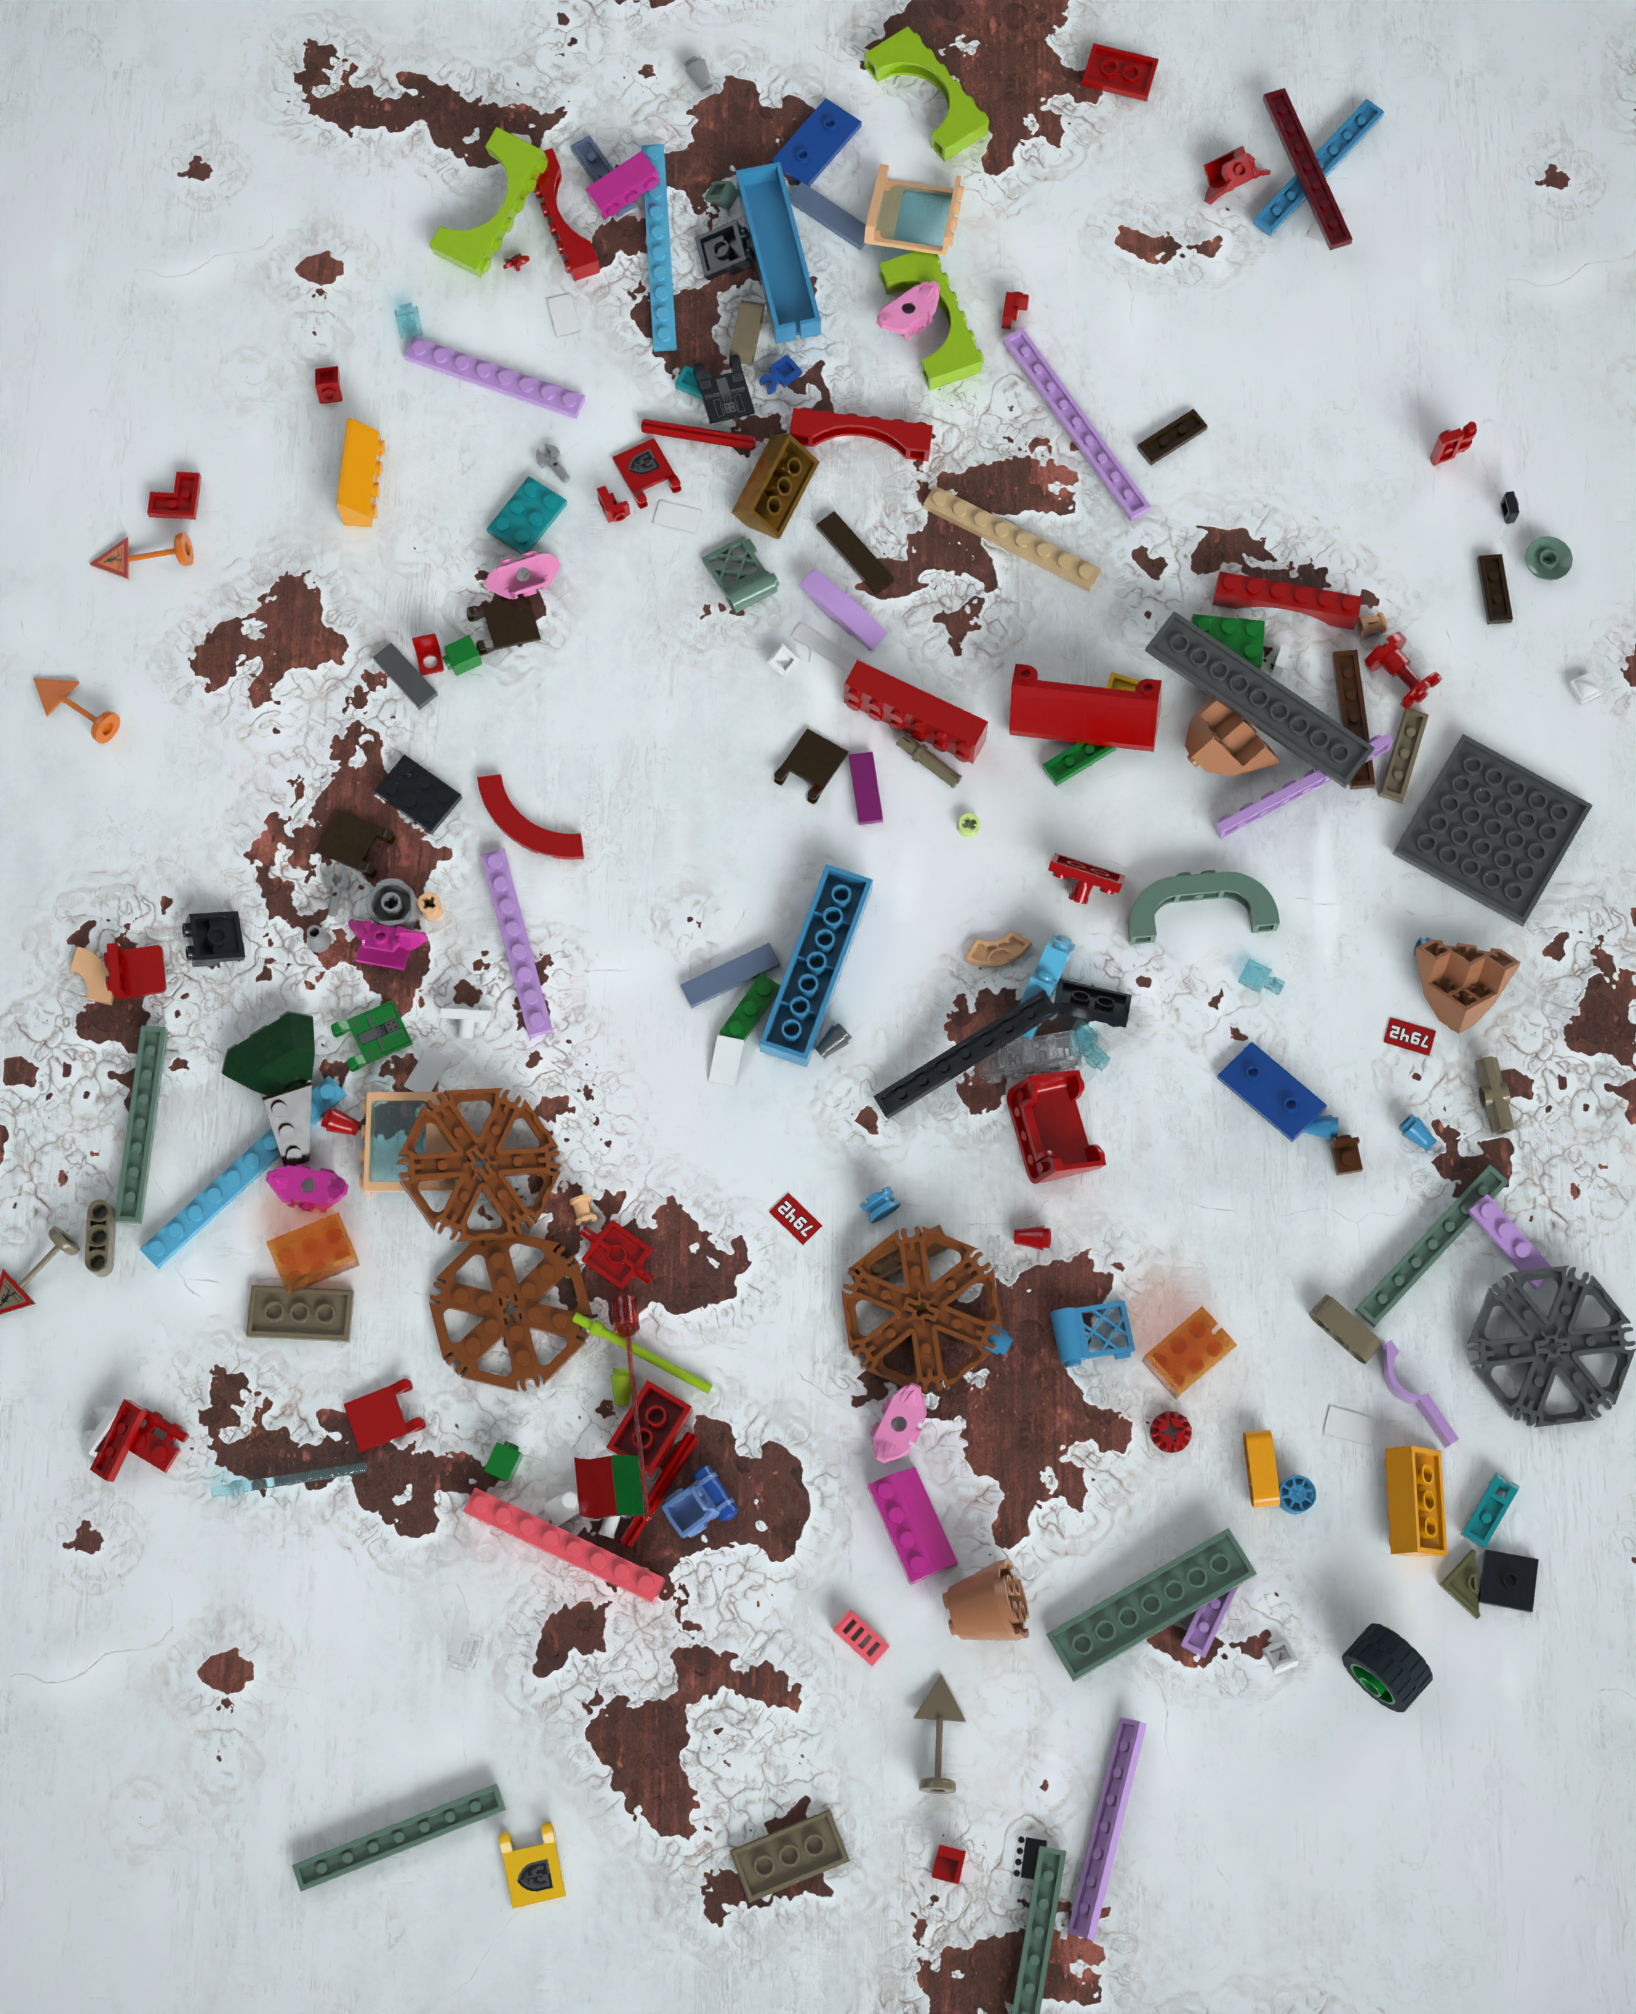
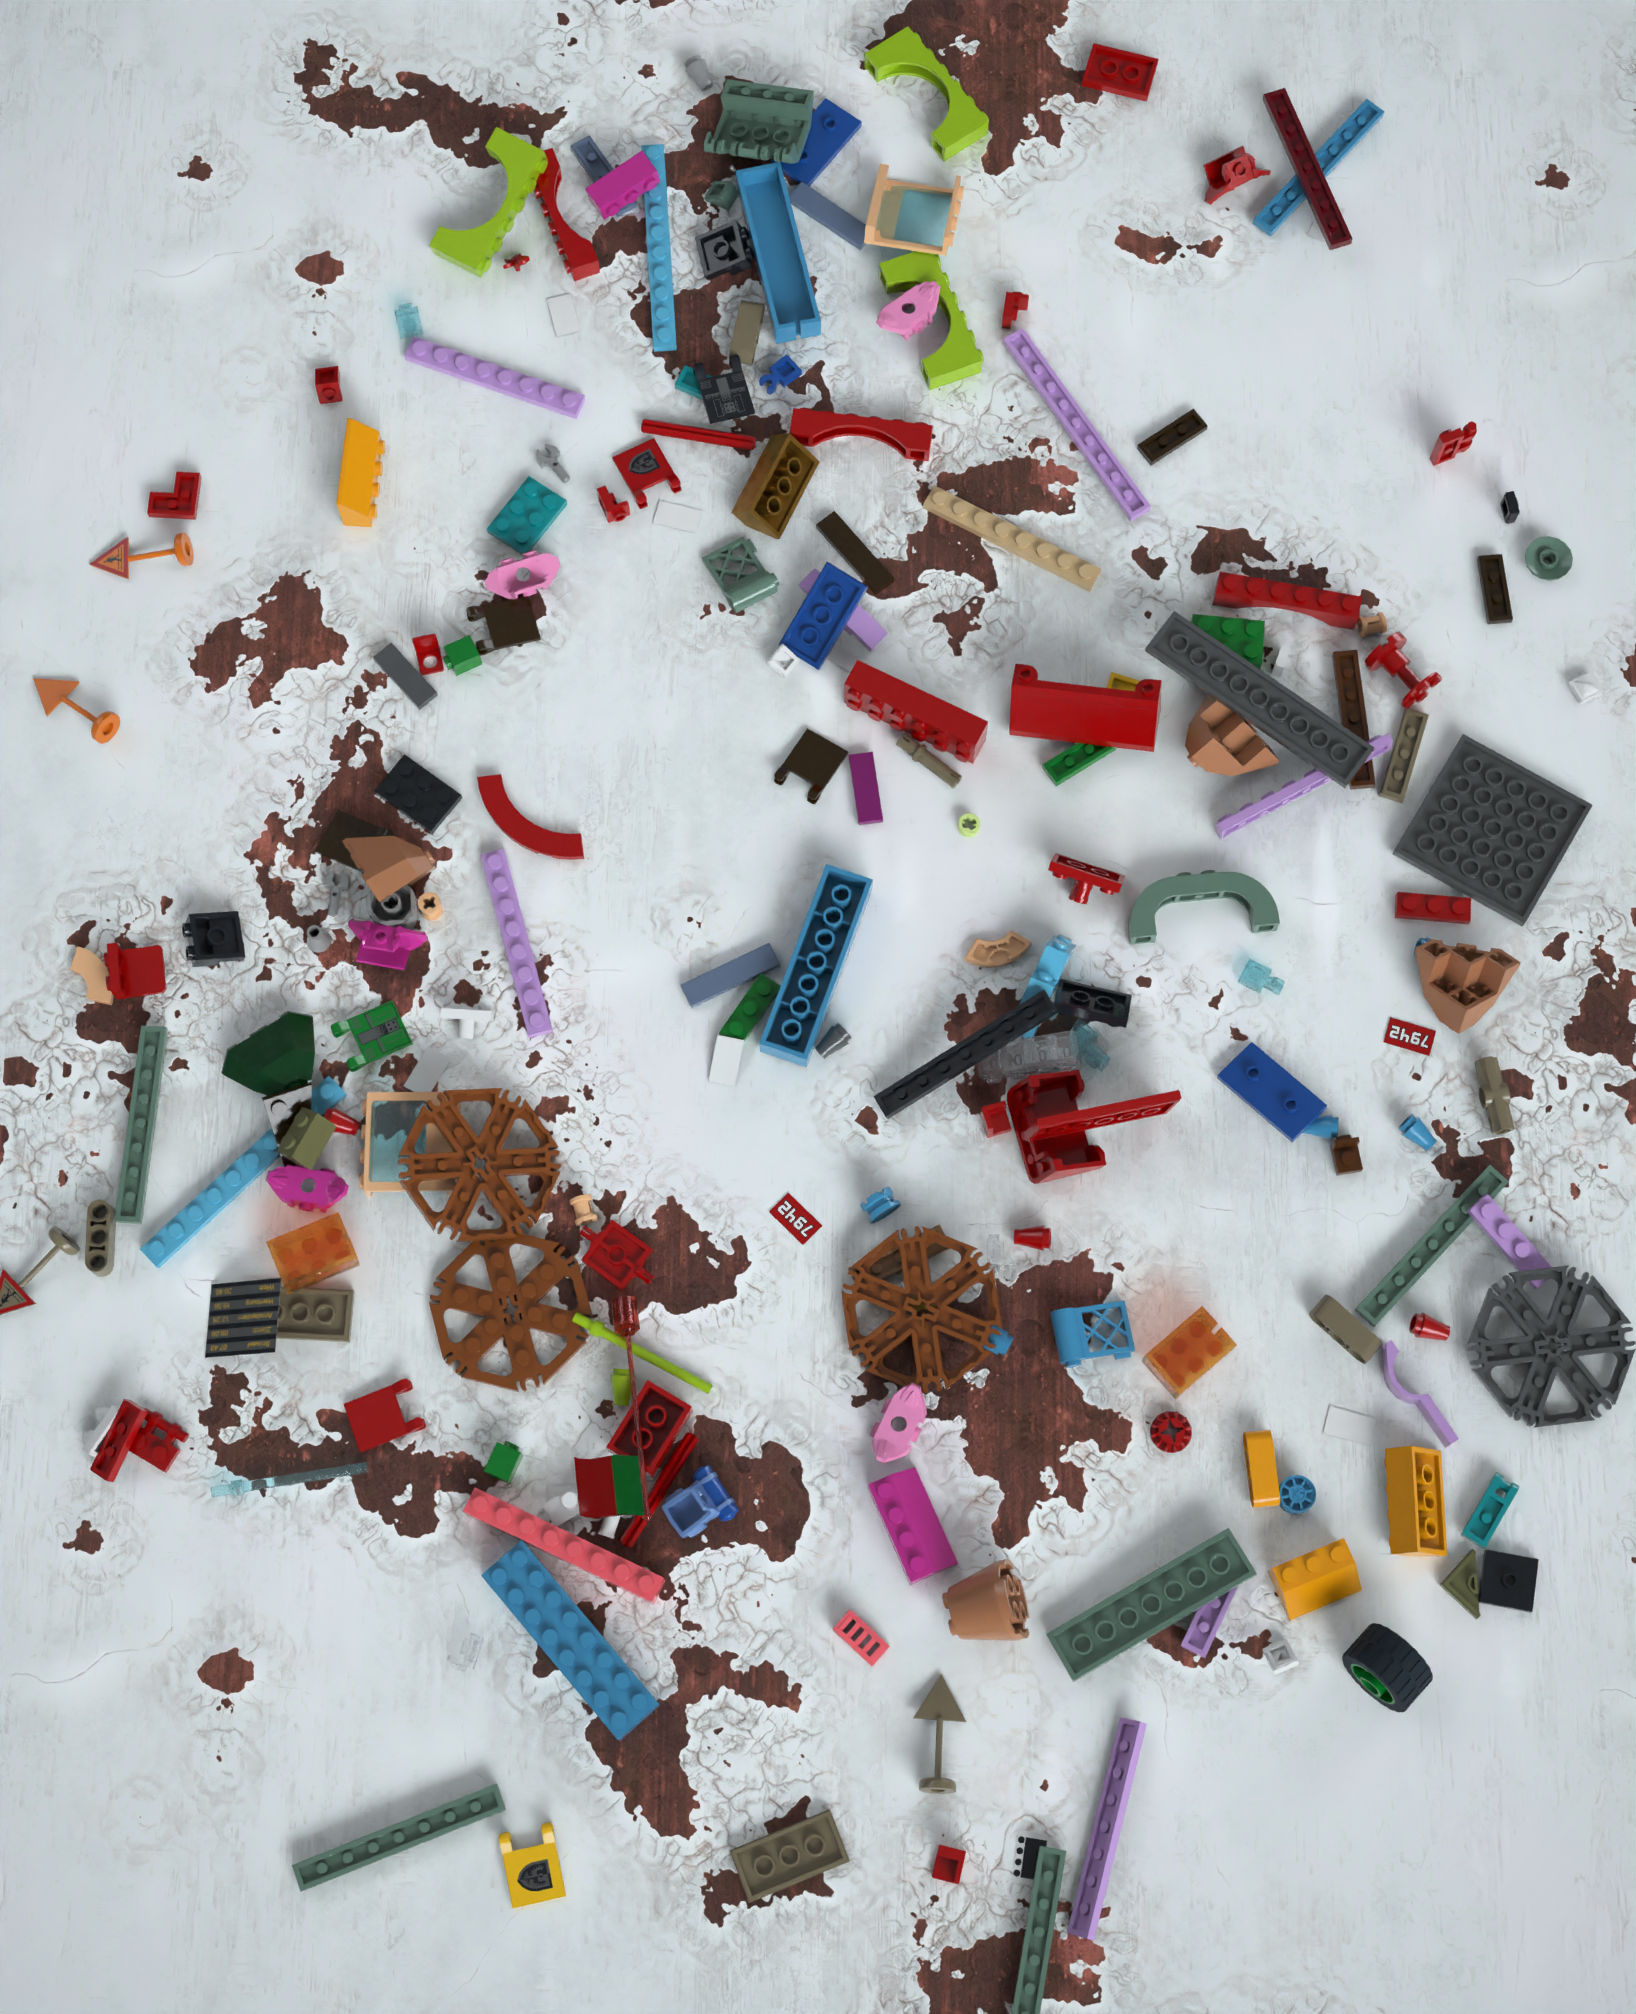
(243, 1318): none -> sticker
(306, 1138): none -> olive brick
(389, 863): none -> nougat brick
(570, 1640): none -> dark azure brick
(762, 122): none -> sand green slope
(823, 615): none -> blue plate
(995, 1119): none -> red panel
(1102, 1116): none -> red tile
(1316, 1579): none -> light orange slope
(1427, 1327): none -> red cone
(1433, 908): none -> red plate

